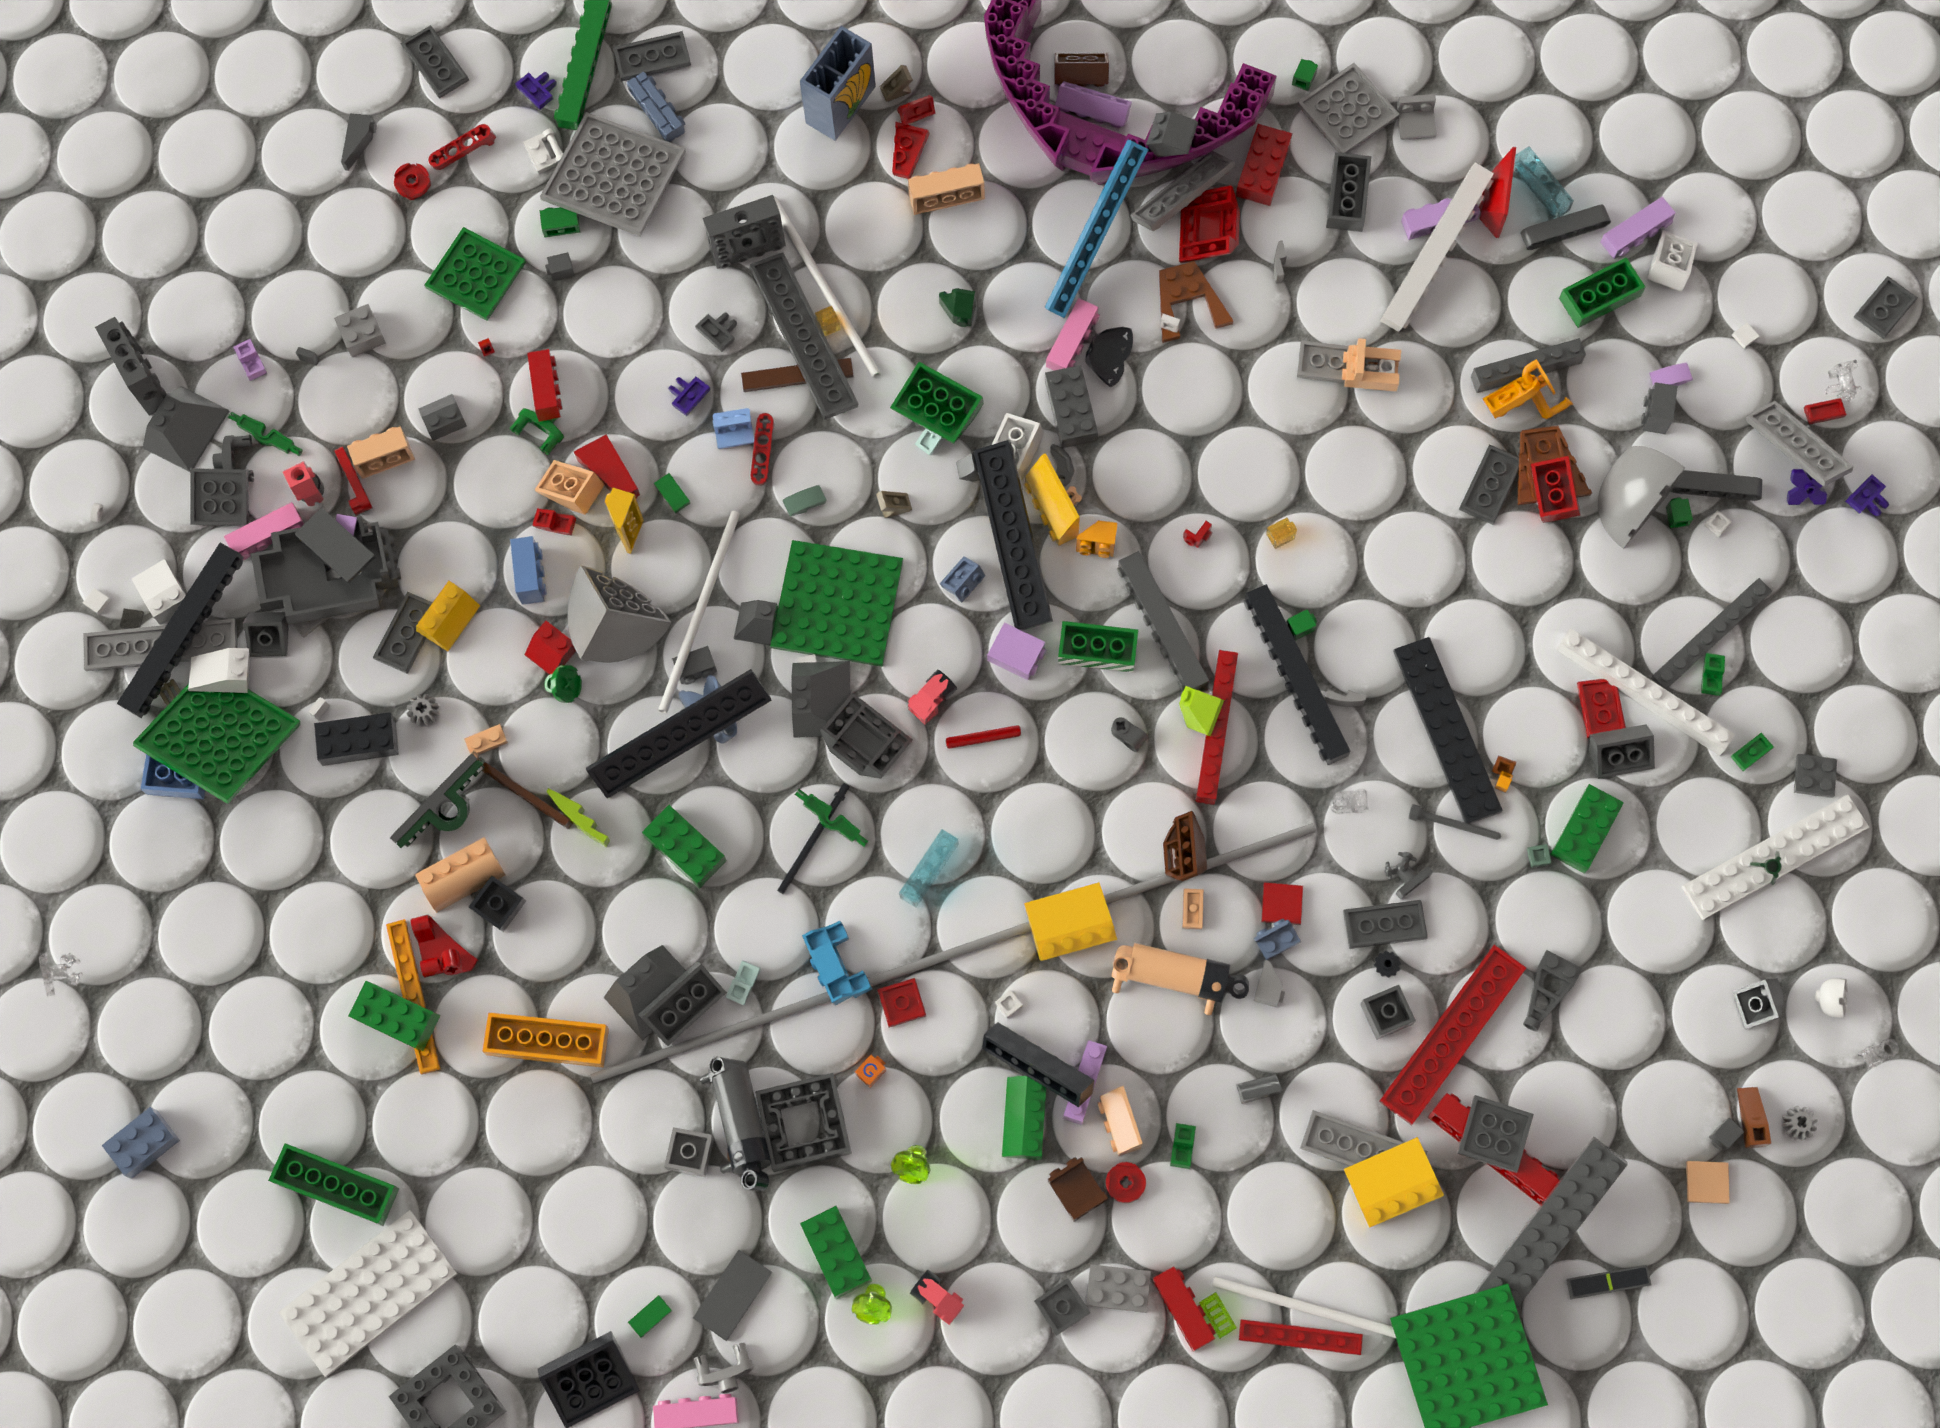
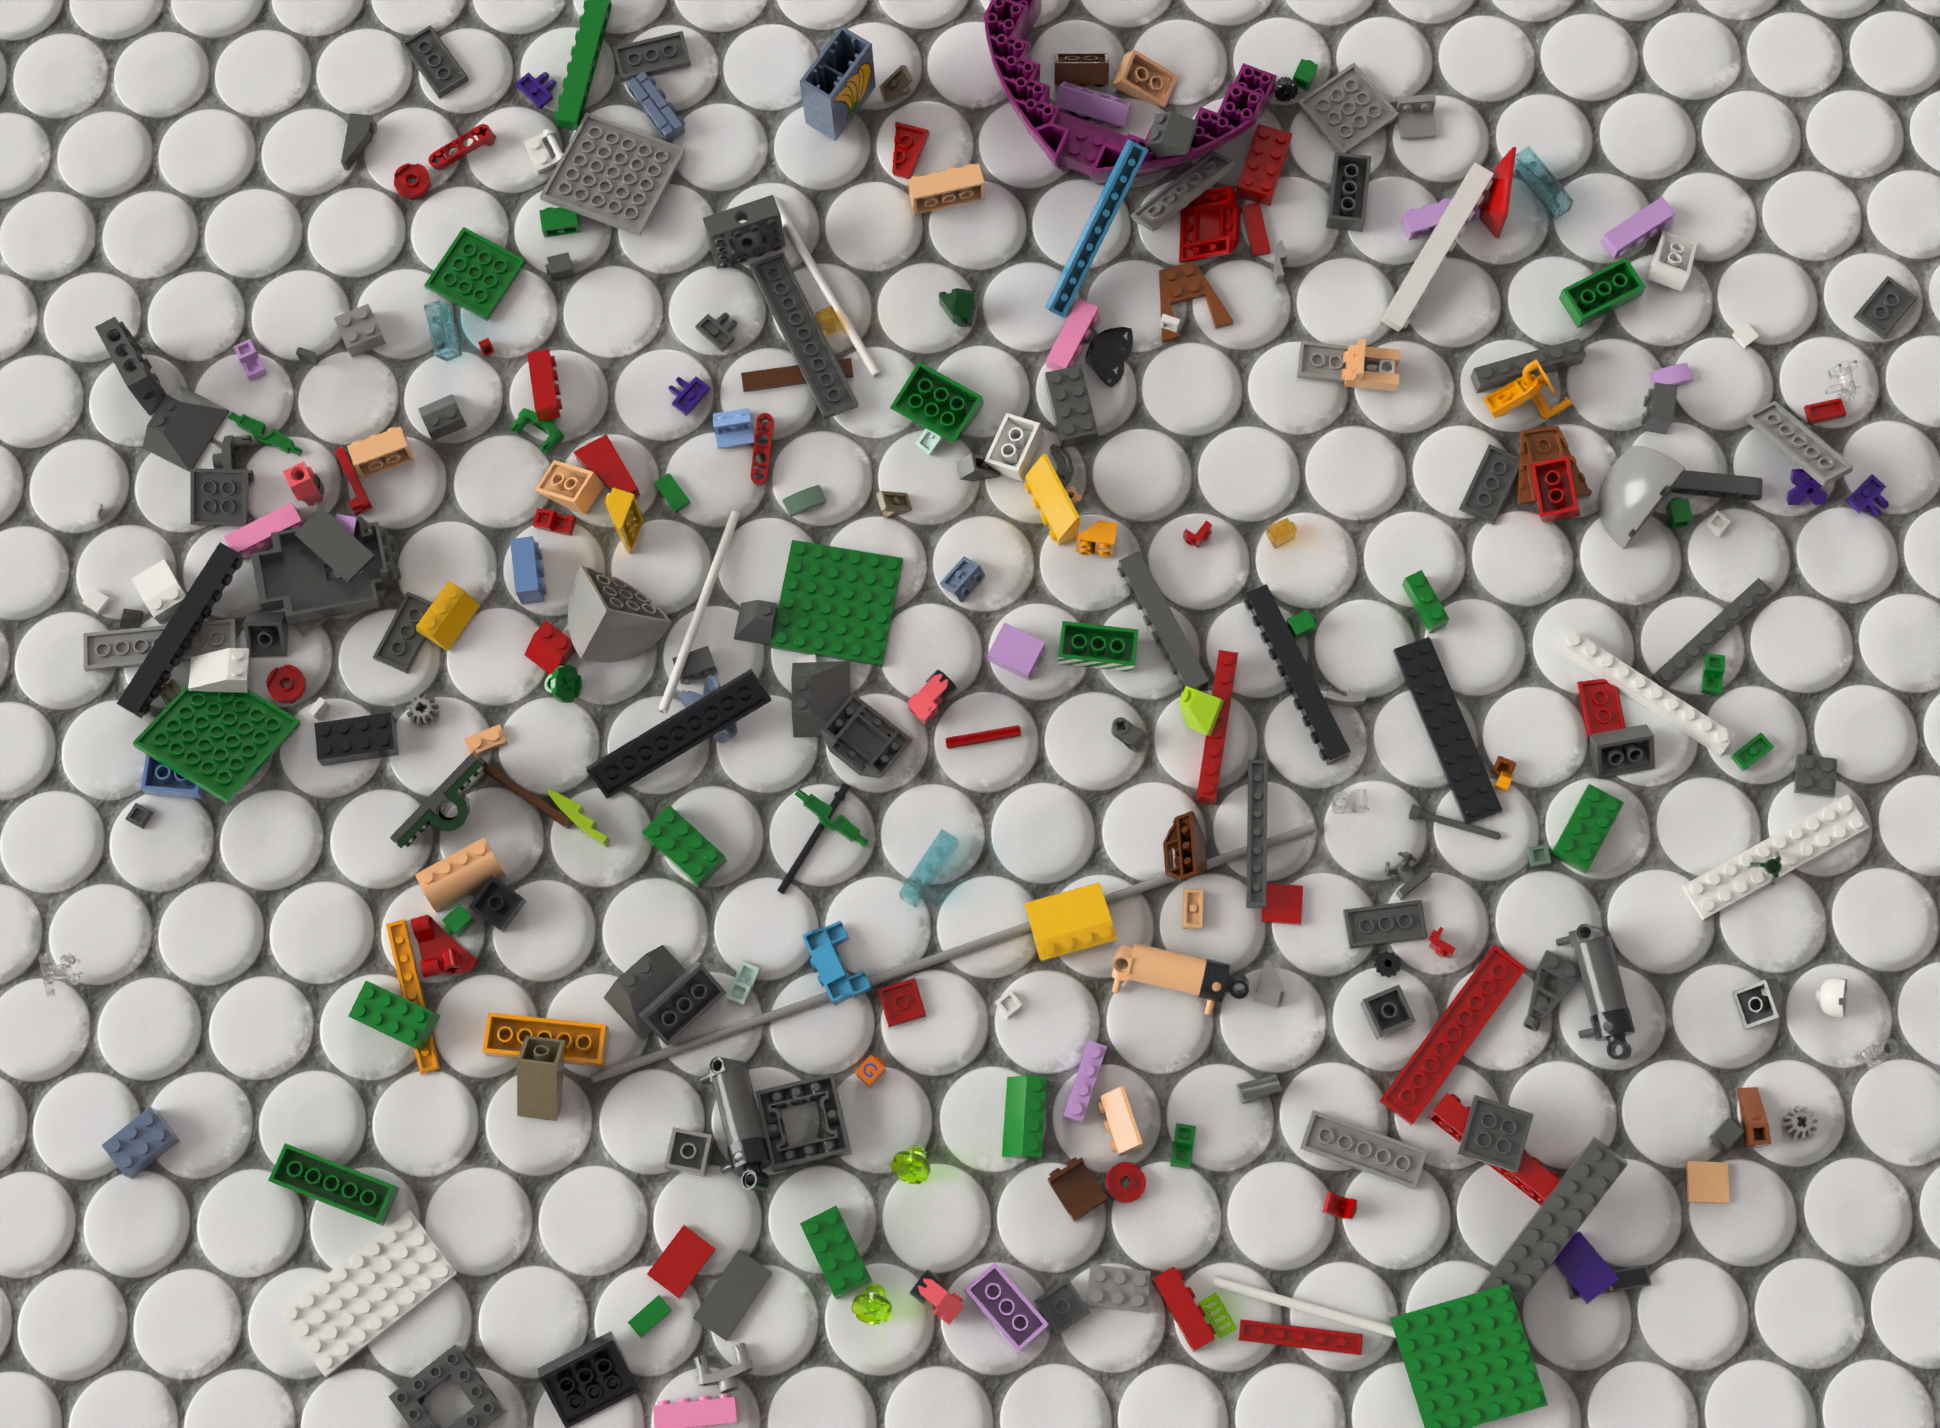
(139, 816): none -> dark grey tile
(288, 694): none -> red plate
(442, 330): none -> clear light blue brick
(458, 921): none -> green brick
(540, 1078): none -> dark tan slope
(681, 1261): none -> red tile
(916, 110): red tile -> none
(1006, 1307): none -> lavender brick
(1013, 535): black plate -> none
(1038, 1064): black brick -> none
(1144, 79): none -> light nougat slope
(1255, 229): none -> red tile
(1257, 834): none -> dark grey plate
(1277, 939): sand blue bracket -> none
(1285, 89): none -> black piece
(1340, 1206): none -> red bracket
(1393, 1182): yellow slope -> none
(1425, 601): none -> green brick
(1441, 948): none -> red bracket
(1565, 227): dark grey beam -> none
(1584, 1268): none -> dark purple tile
(1603, 988): none -> dark grey piece

